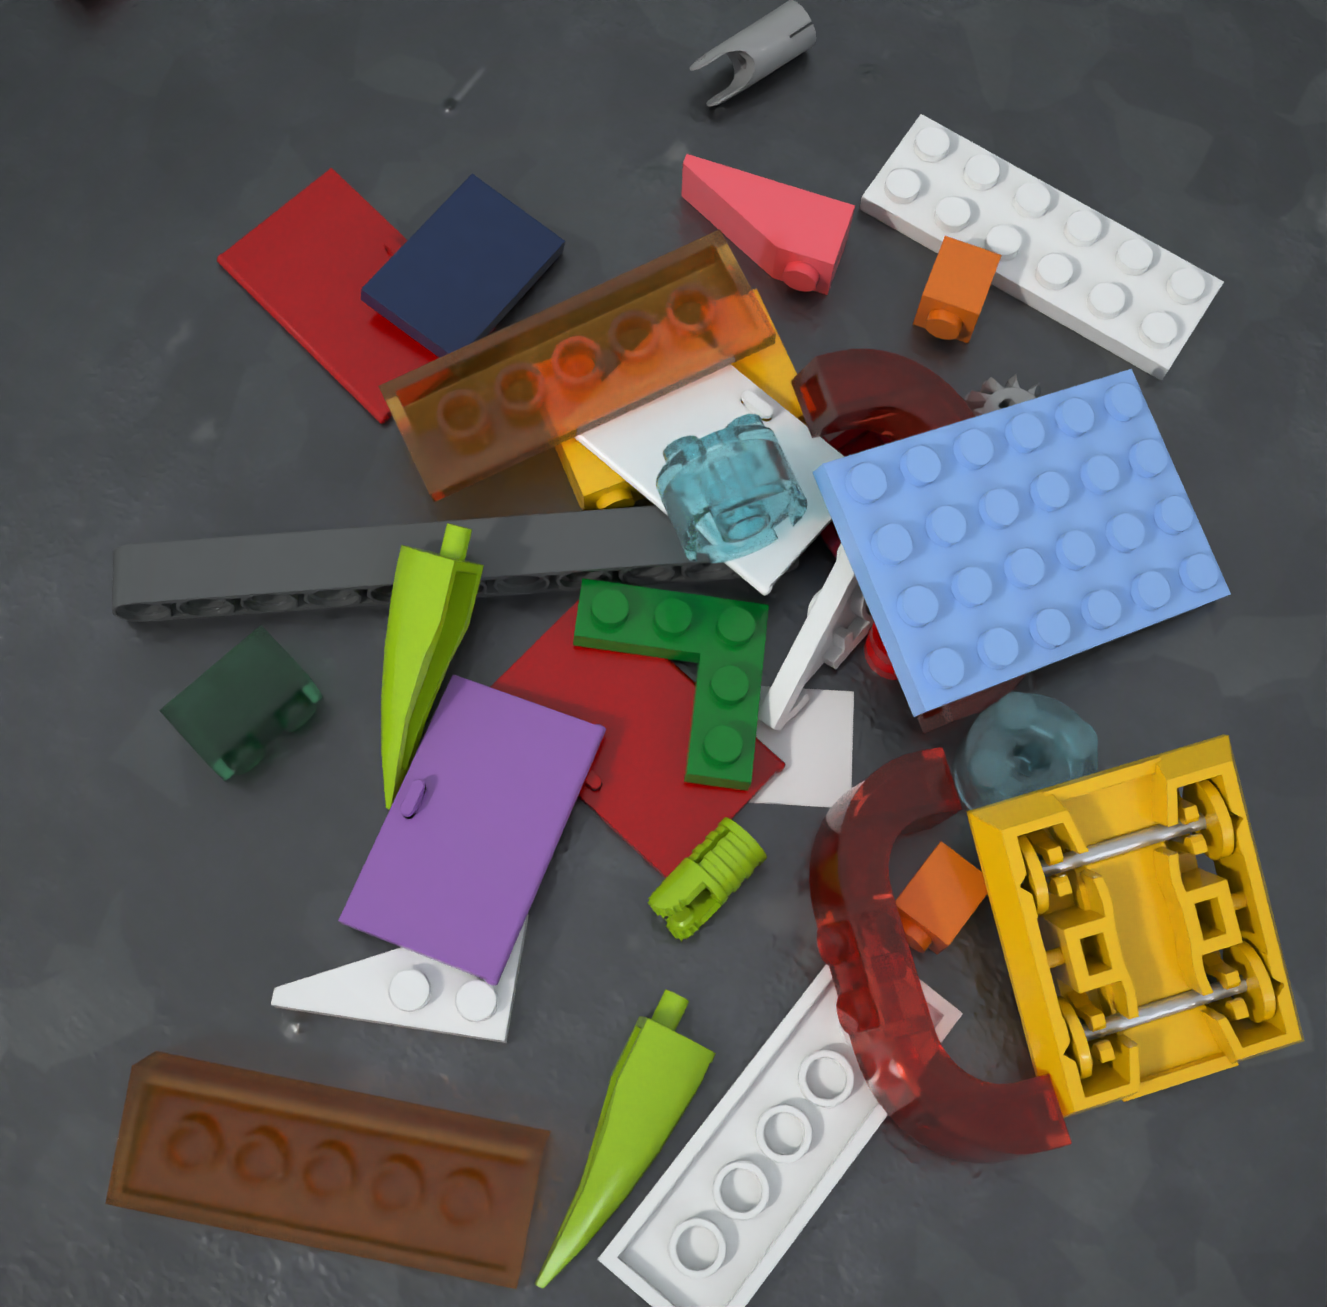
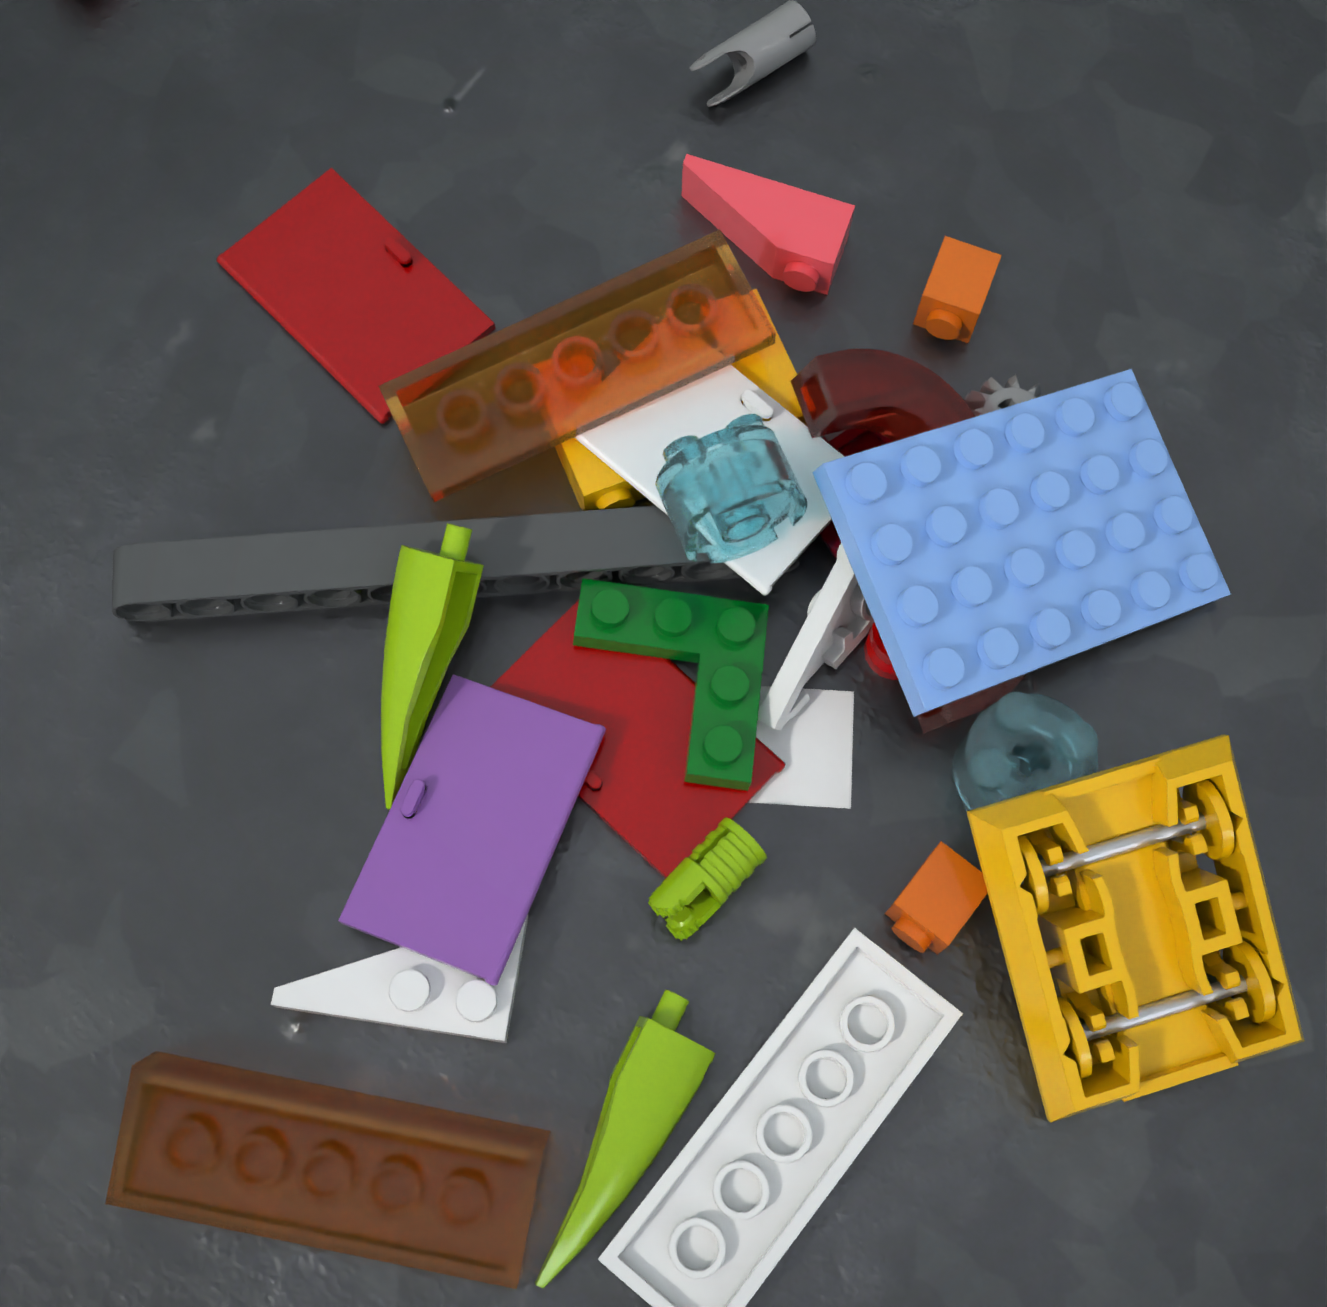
(243, 704): clear green brick -> none
(462, 269): dark blue tile -> none
(879, 985): clear red arch -> none
(1052, 247): white plate -> none

